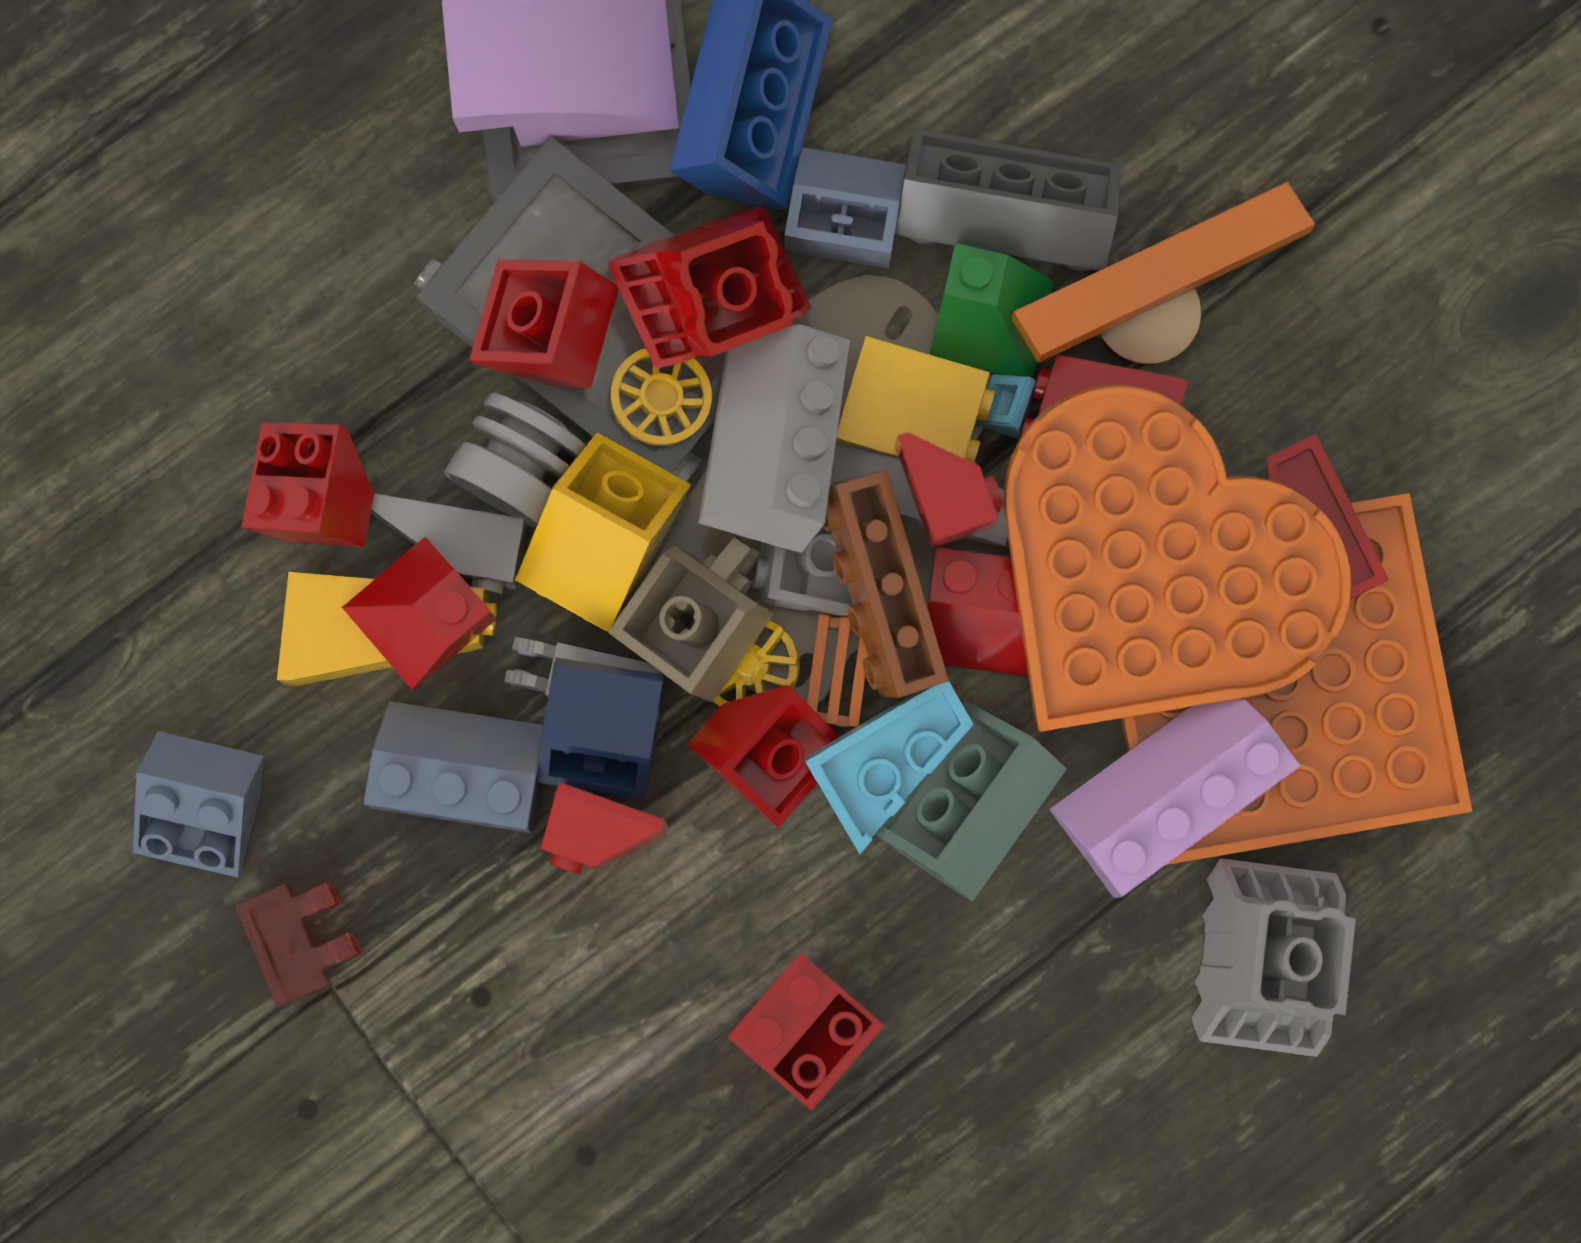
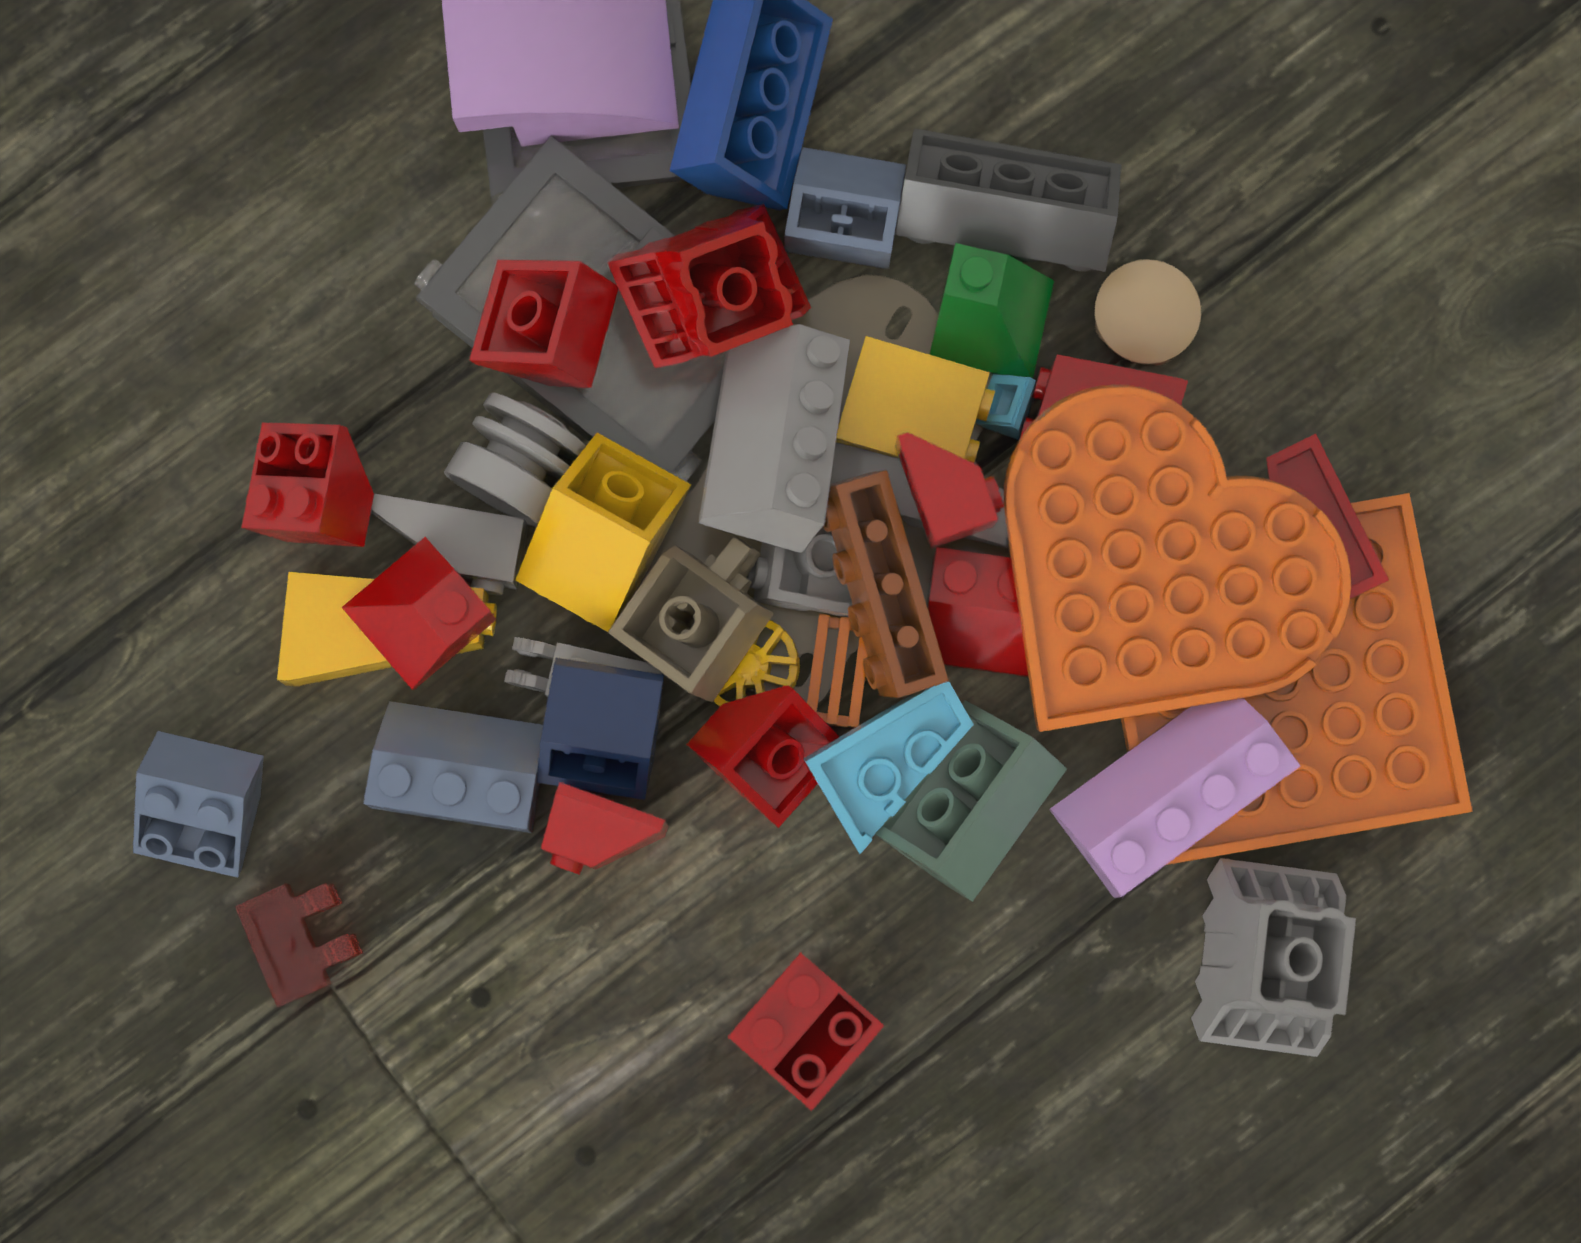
(660, 399): yellow wheel -> none
(1162, 272): orange tile -> none

